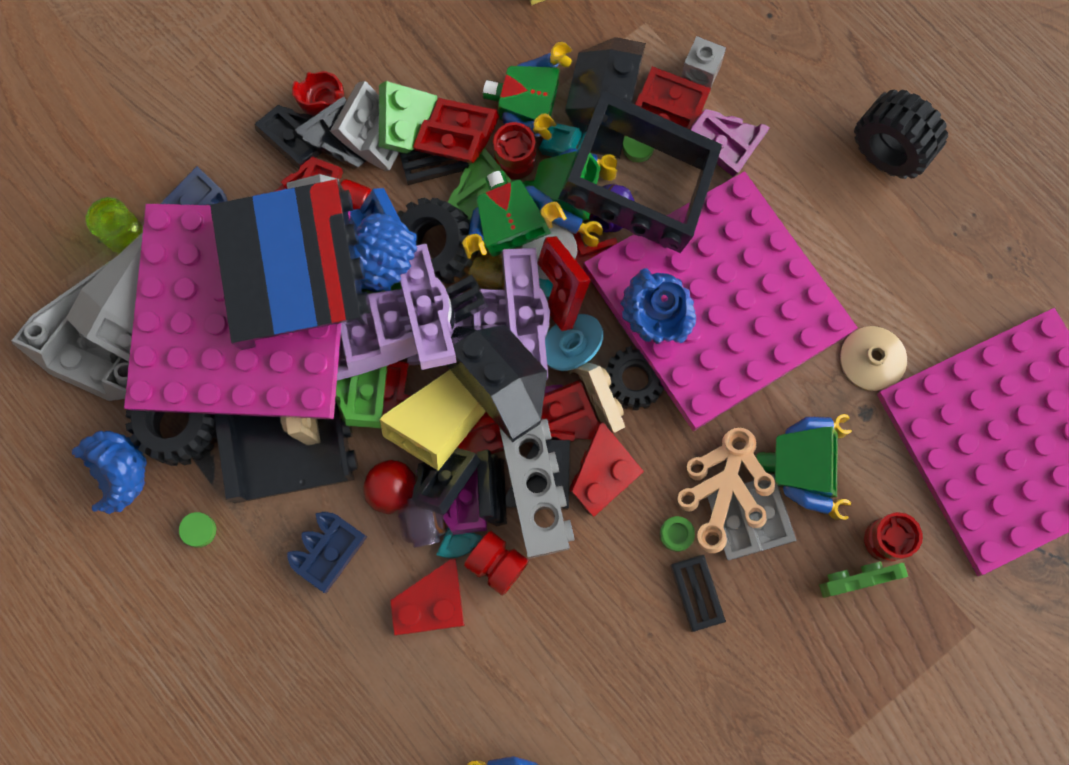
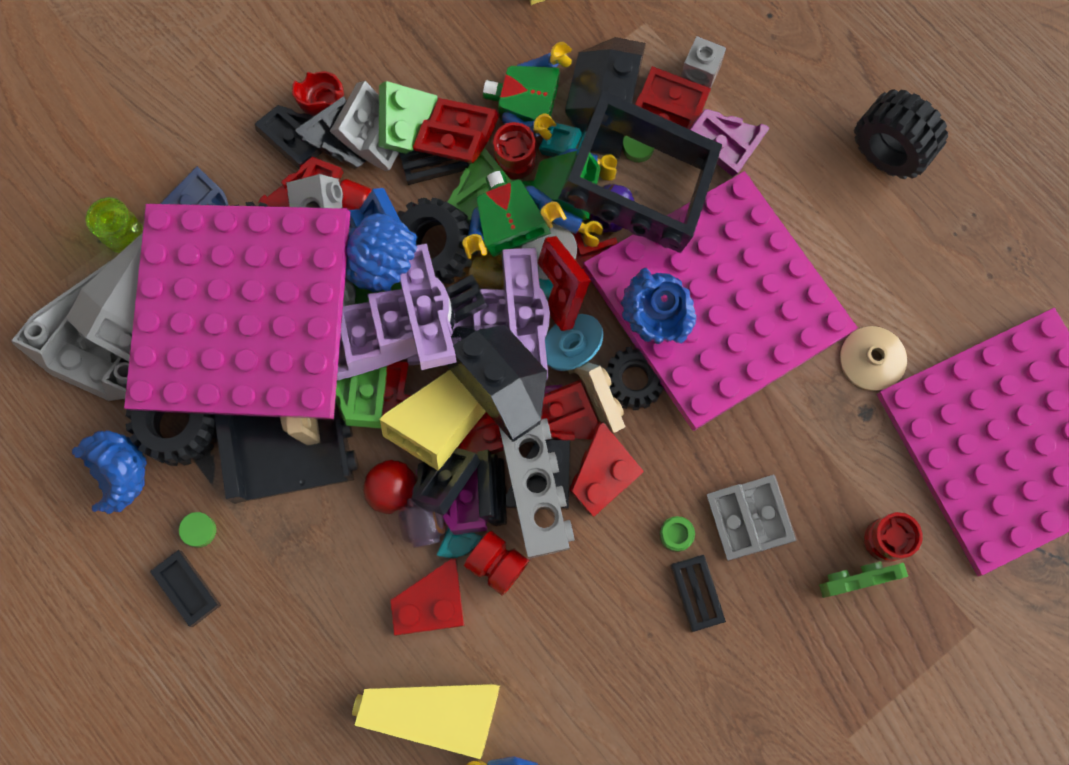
(185, 588): none -> black tile
(289, 262): panel -> none
(328, 552): dark blue plate -> none
(437, 716): none -> light yellow slope
(728, 483): light nougat plant -> none
(808, 463): green torso -> none

